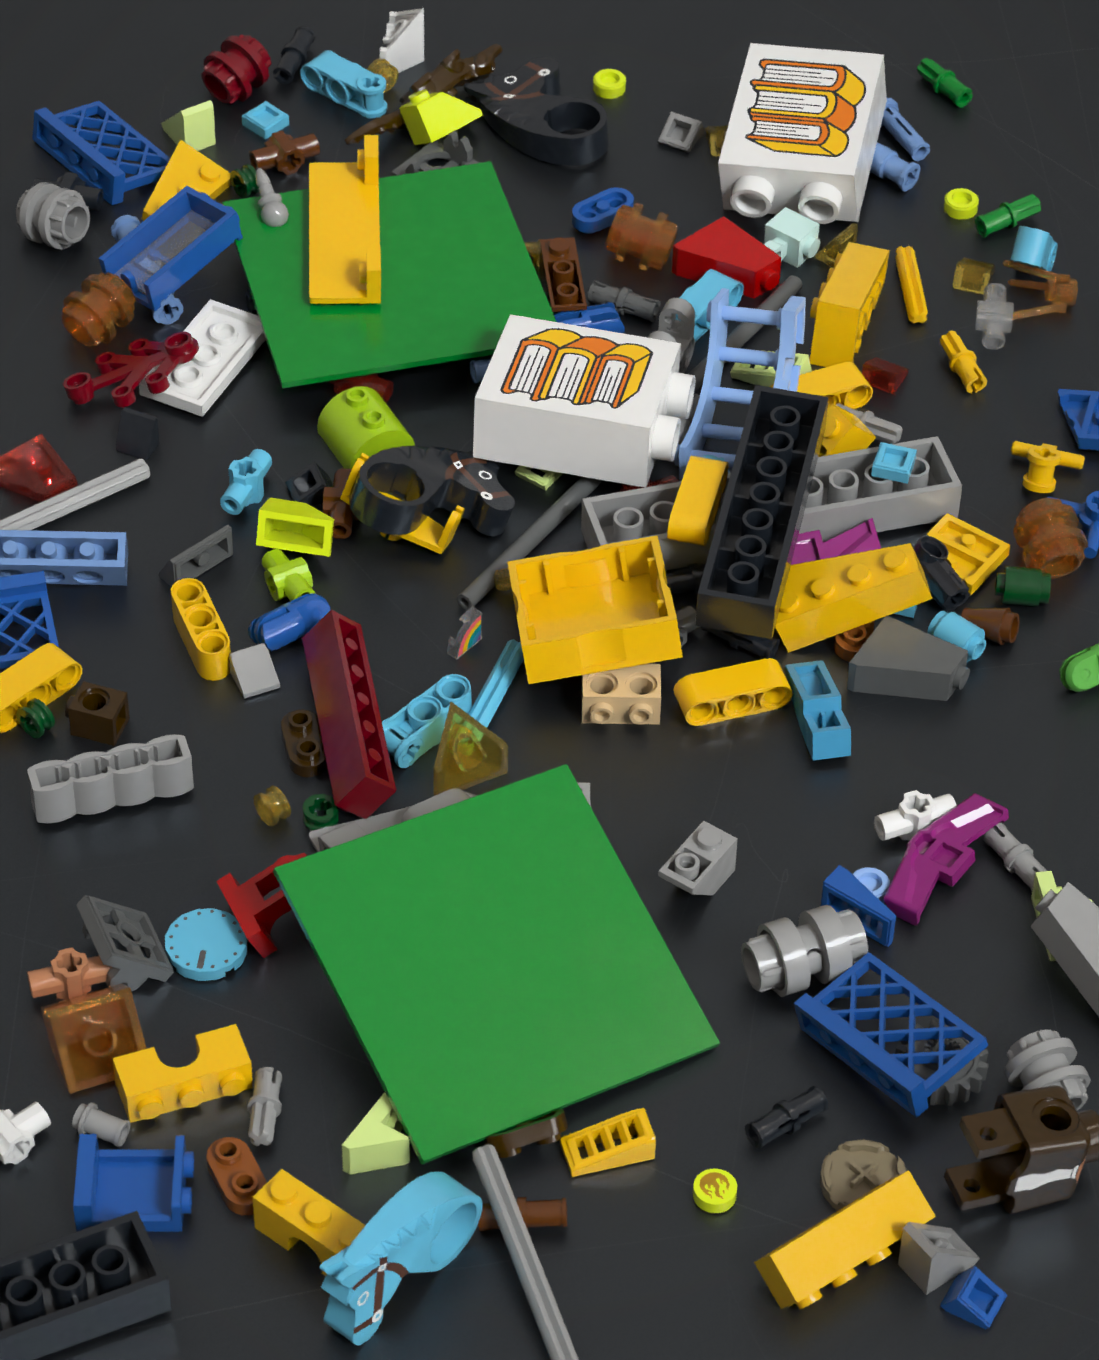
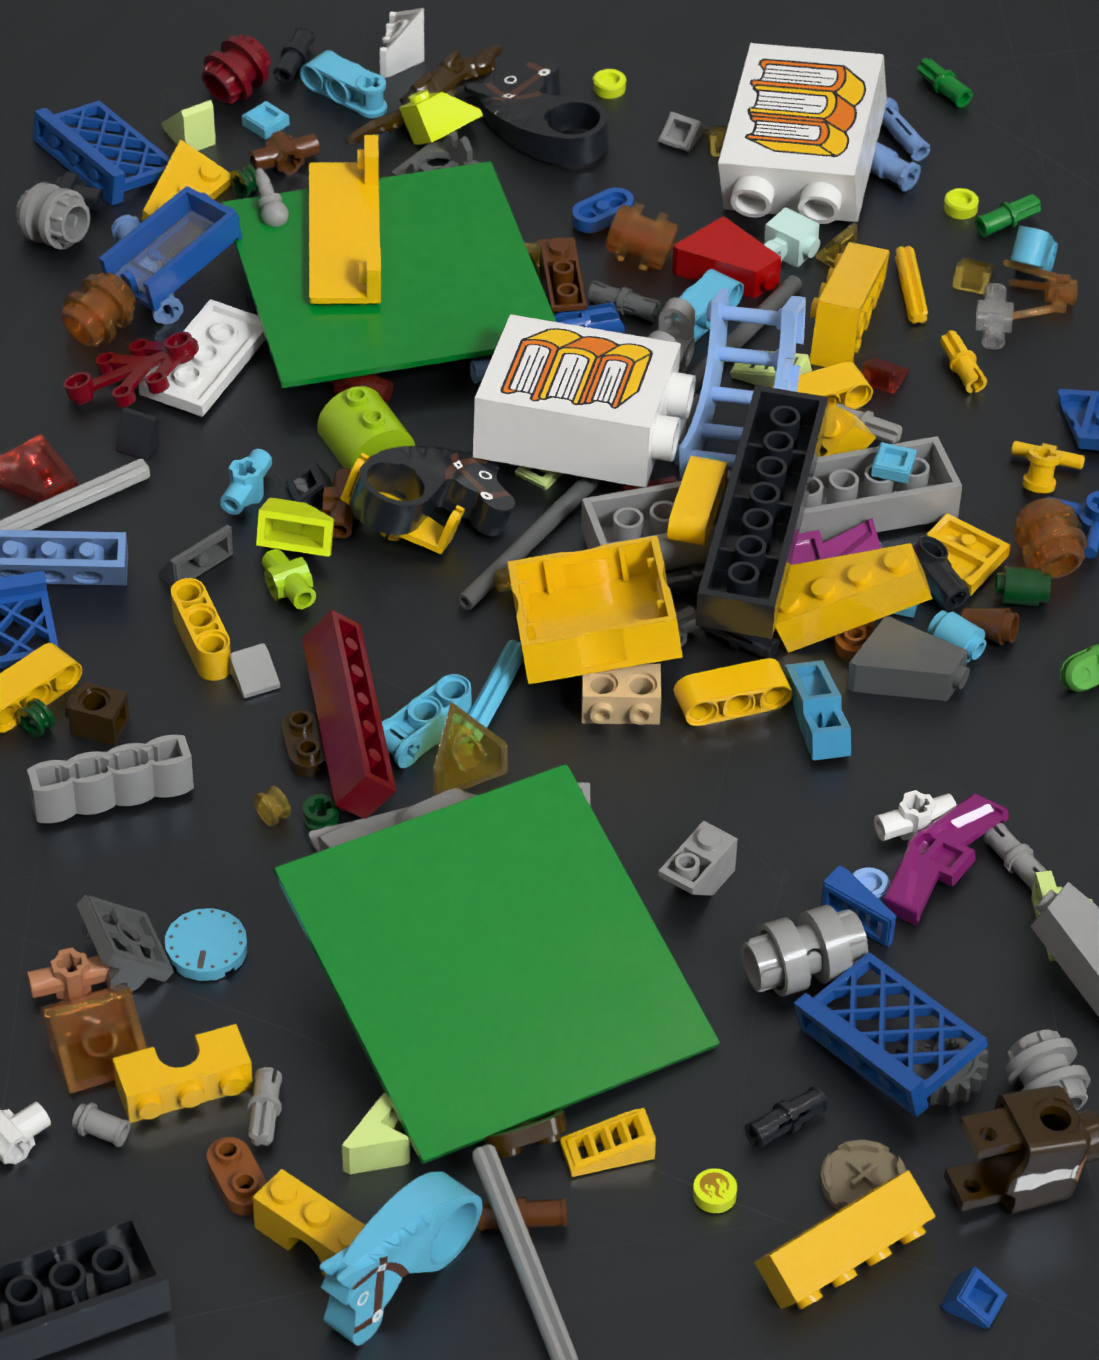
(130, 1181): blue panel -> none
(252, 910): red tile -> none
(288, 621): blue arm -> none
(385, 69): clear yellow bush -> none
(468, 635): clear tile -> none
(933, 1255): light grey slope -> none

